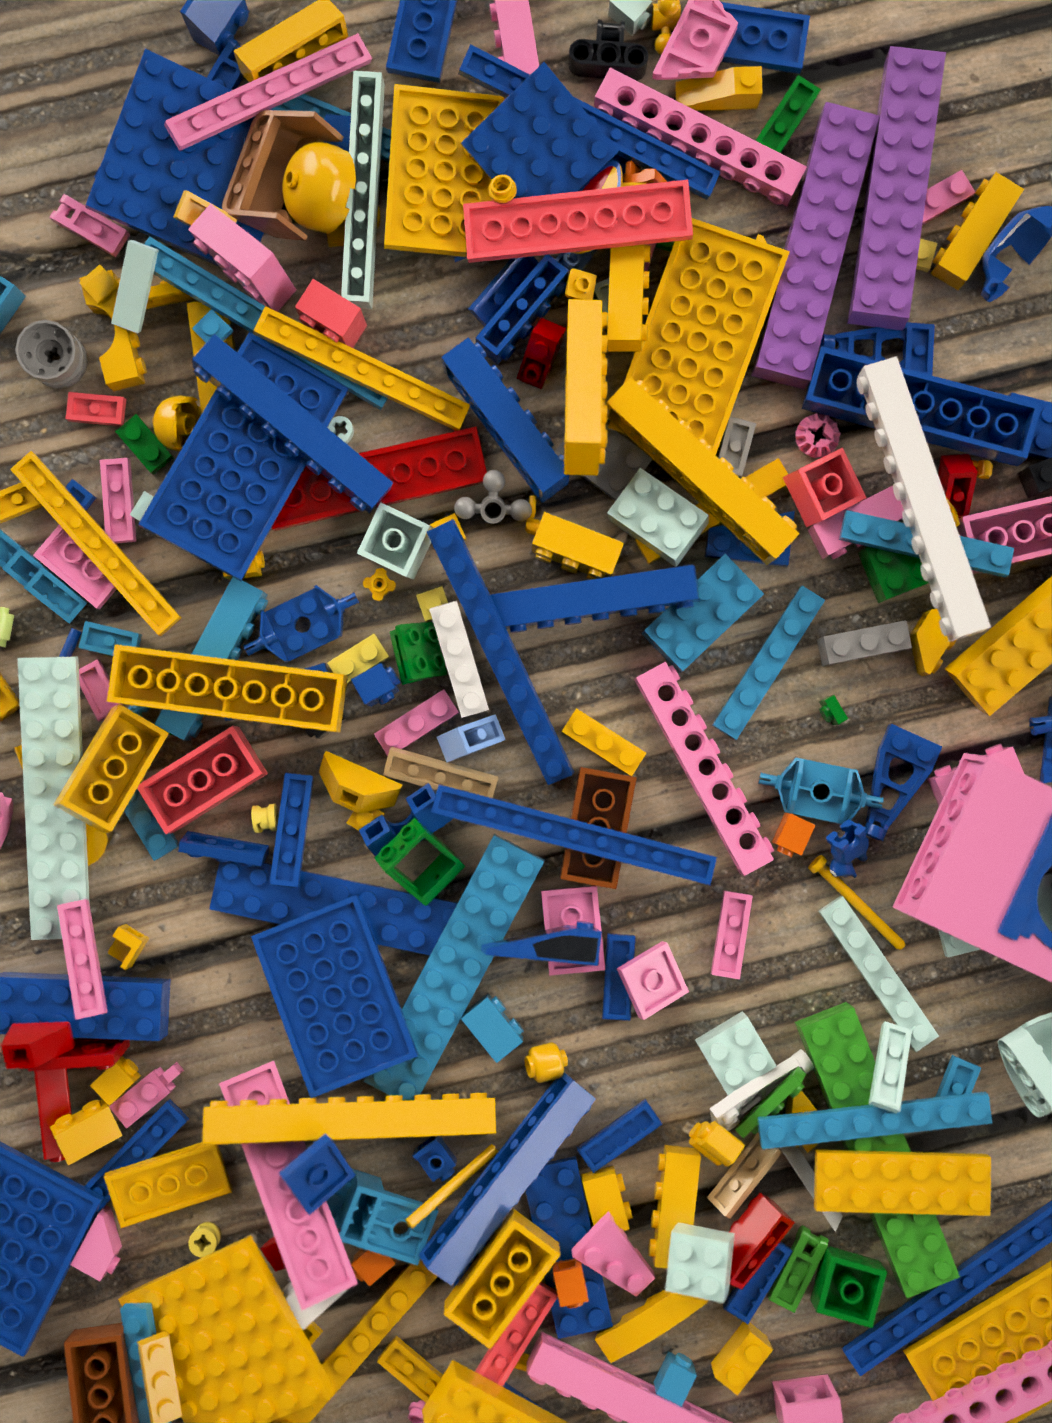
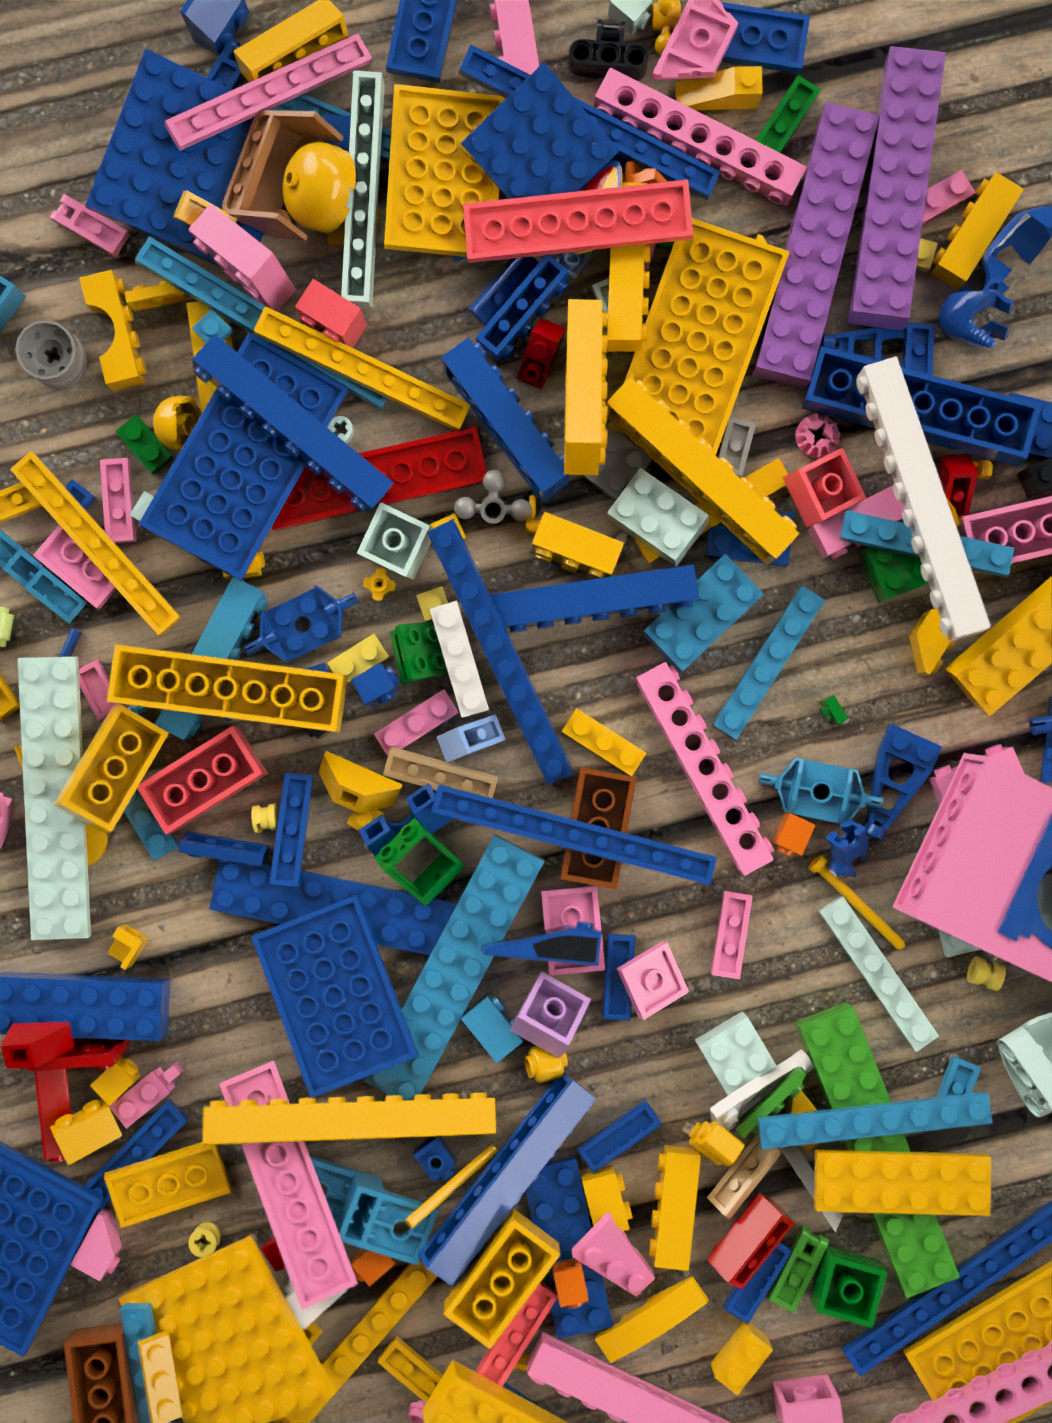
(82, 959): bright pink plate -> none
(95, 409): coral plate -> none
(99, 284): yellow slope -> none
(103, 638): dark azure plate -> none
(134, 286): light aqua tile -> none
(317, 1174): blue plate -> none
(502, 189): yellow plate -> none
(550, 1015): none -> lavender brick
(580, 285): yellow bracket -> none
(675, 1378): dark azure brick -> none
(700, 1262): light aqua brick -> none
(864, 643): light grey brick -> none
(890, 1067): light aqua tile -> none
(960, 308): none -> blue piece
(986, 973): none -> light yellow wheel

